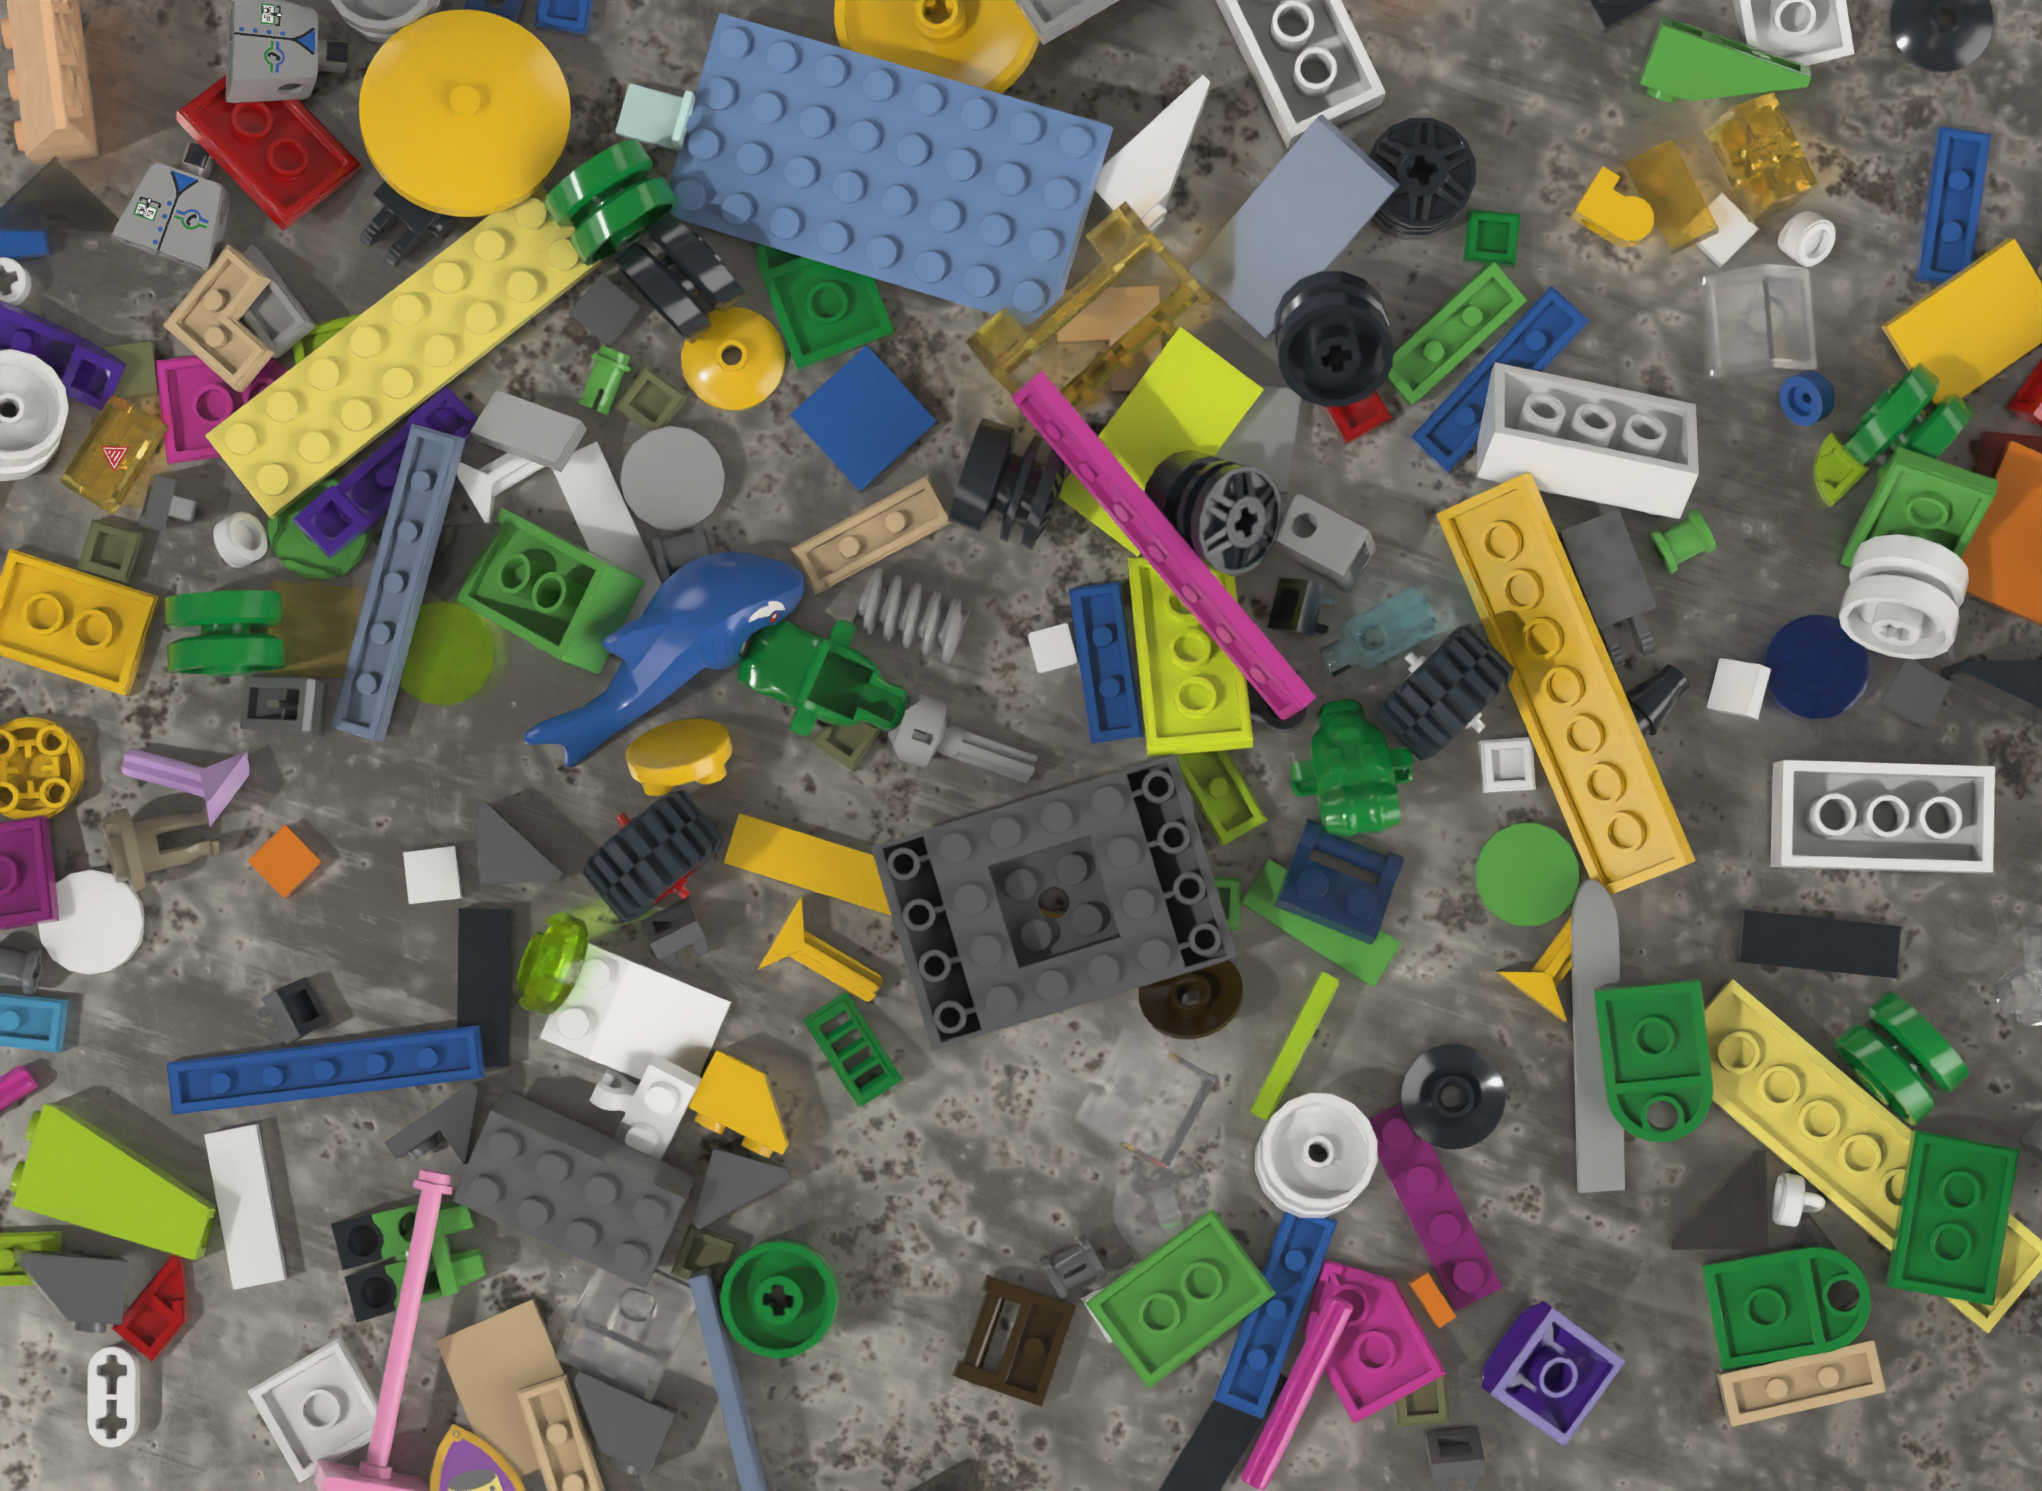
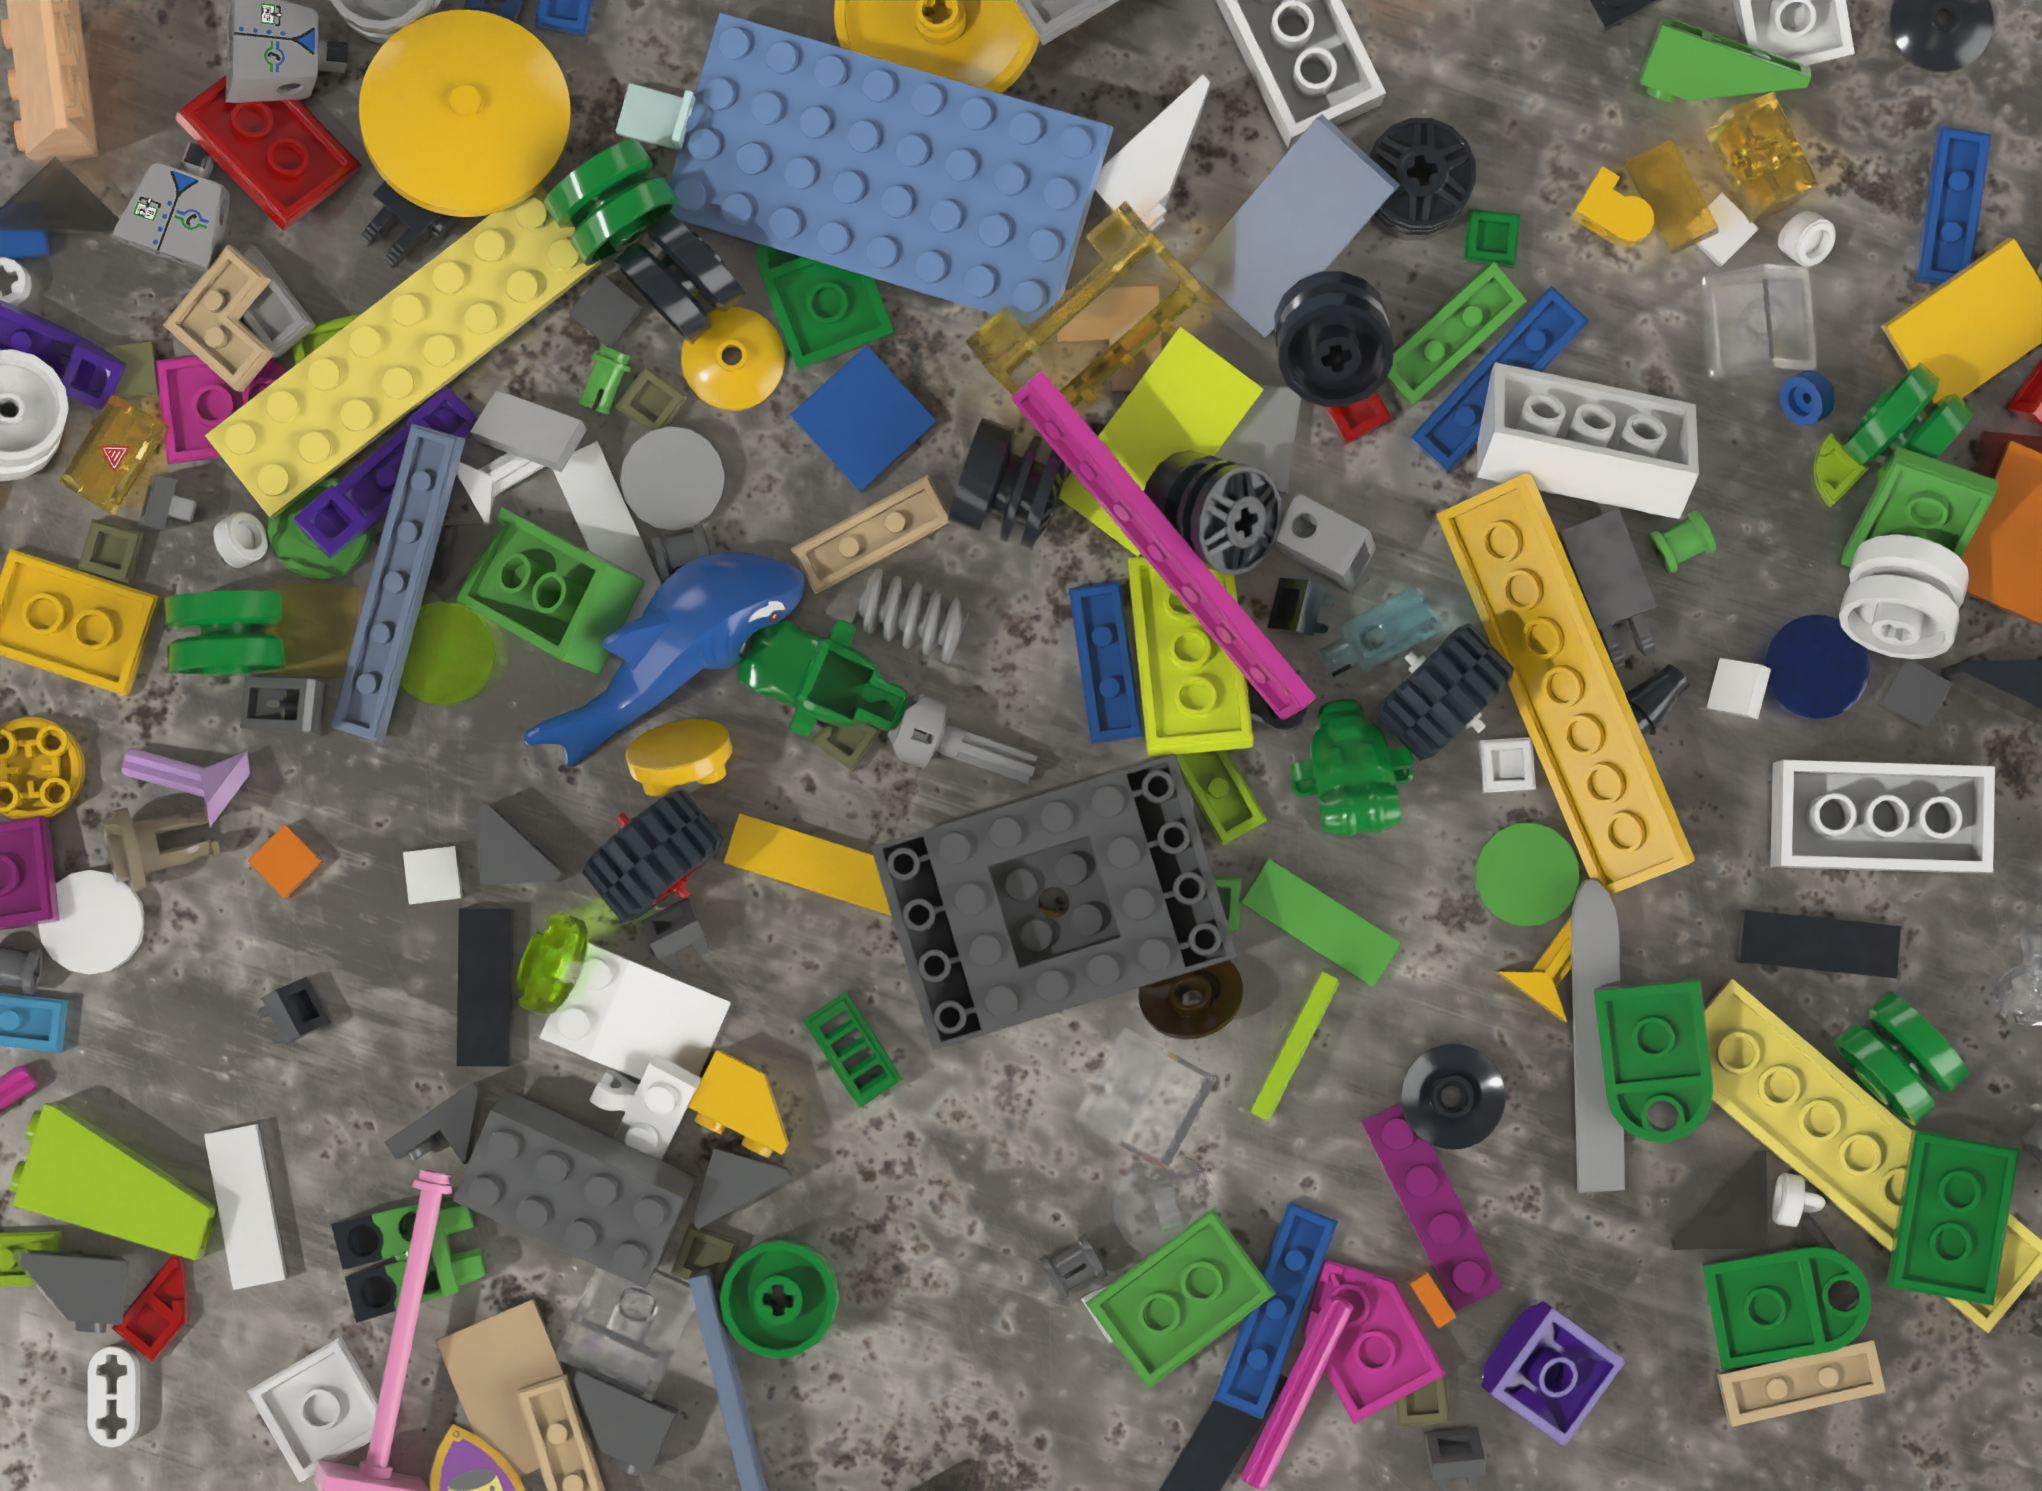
(326, 1070): blue tile -> none
(822, 957): yellow piece -> none
(1031, 1347): dark brown plate -> none
(1052, 648): white piece -> none
(1333, 896): dark blue plate -> none
(1333, 1130): white wheel -> none

